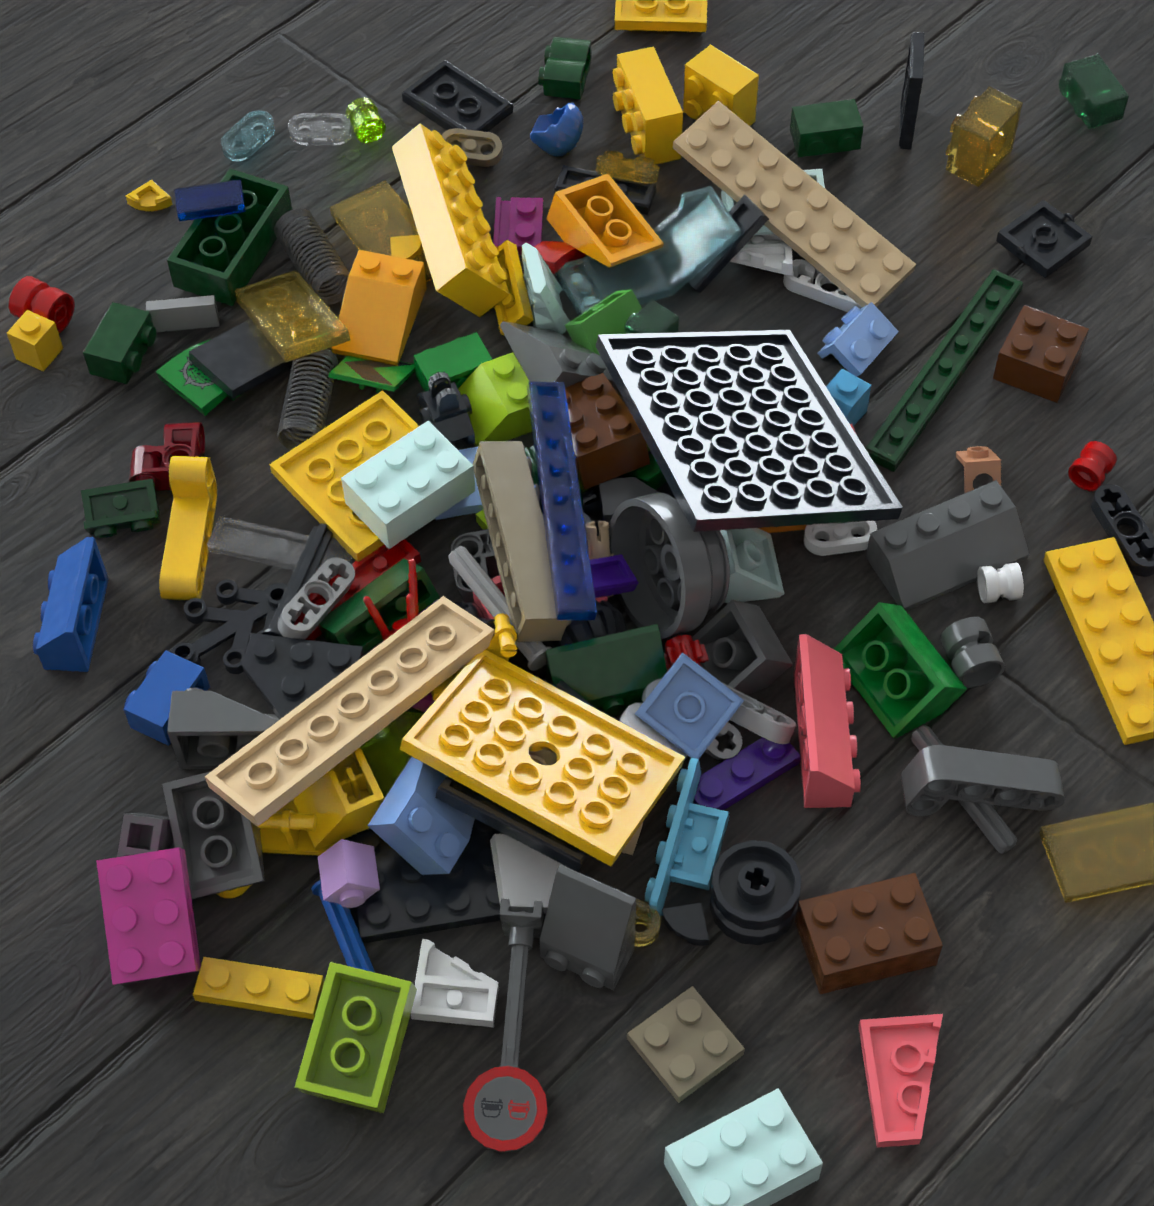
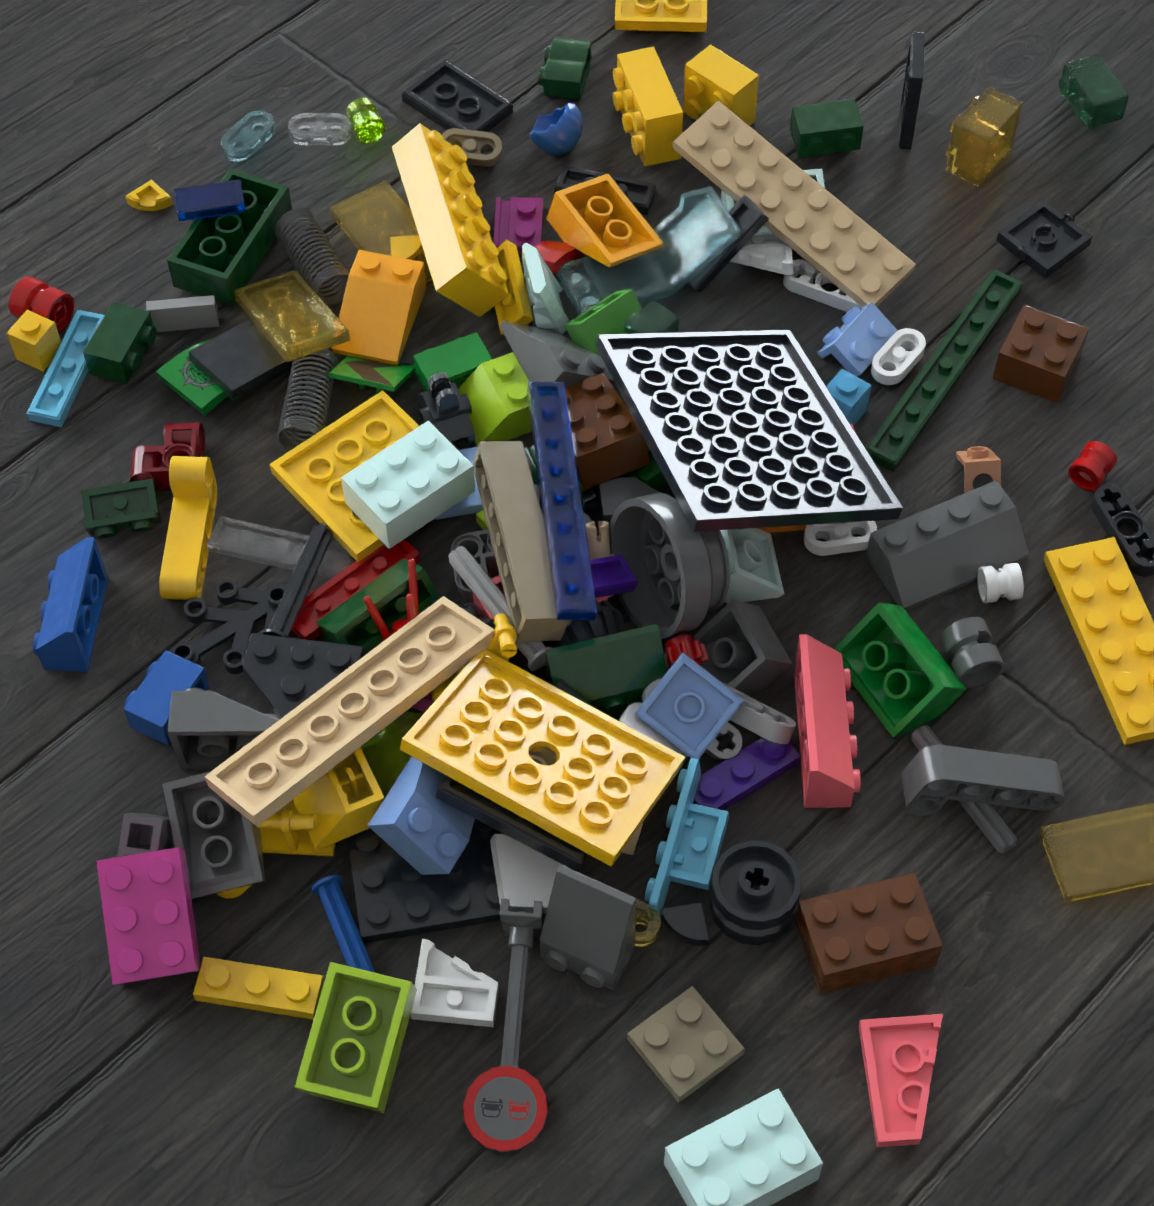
(65, 372): none -> medium azure tile
(316, 584): light grey beam -> none
(348, 873): lavender brick -> none
(638, 170): clear yellow plate -> none
(893, 361): none -> white plate

